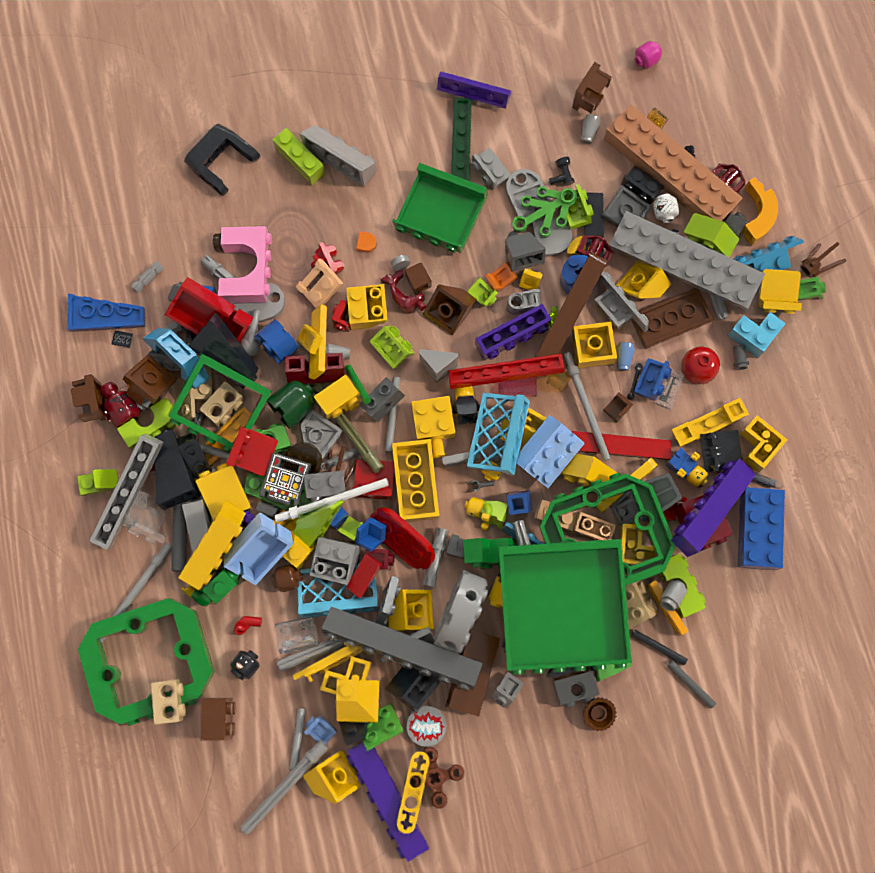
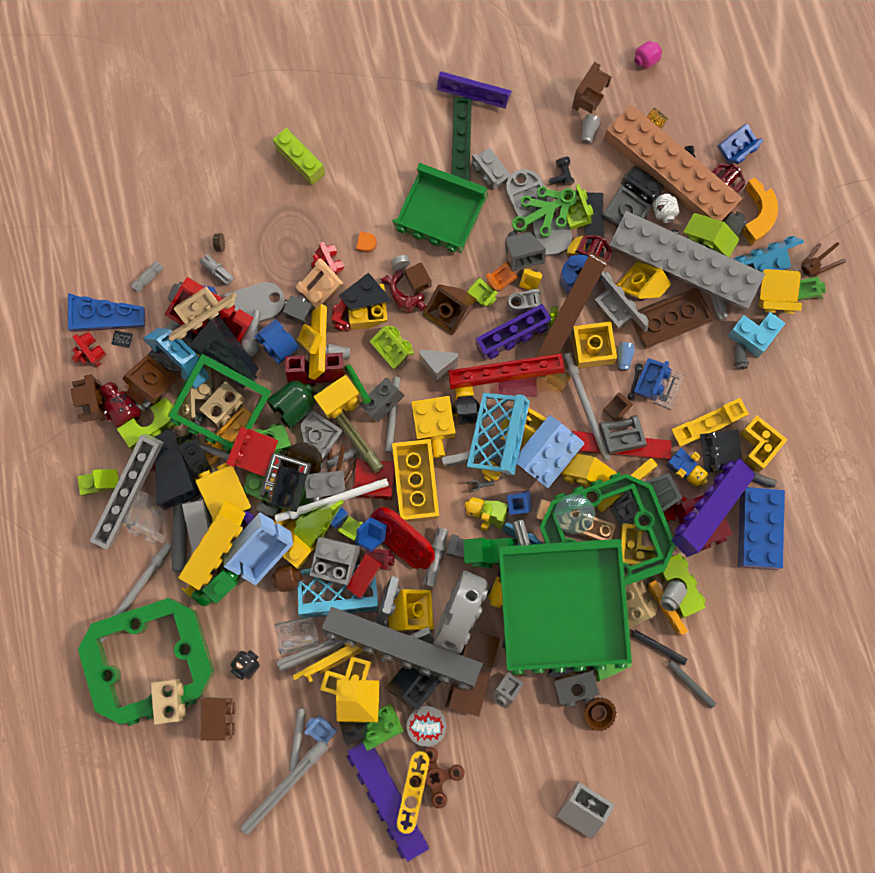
(84, 342): none -> red hips
(197, 309): none -> tan bracket
(210, 147): black connector -> none
(245, 623): red arm -> none
(254, 286): bright pink arch -> none
(288, 488): none -> black bracket
(297, 309): none -> dark grey brick
(333, 778): yellow slope -> none
(338, 154): light grey slope -> none
(364, 294): none -> black wing
(572, 524): none -> clear light blue dish
(585, 810): none -> light grey slope
(624, 439): none -> dark grey plate
(700, 365): red cylinder -> none
(739, 144): none -> bracket

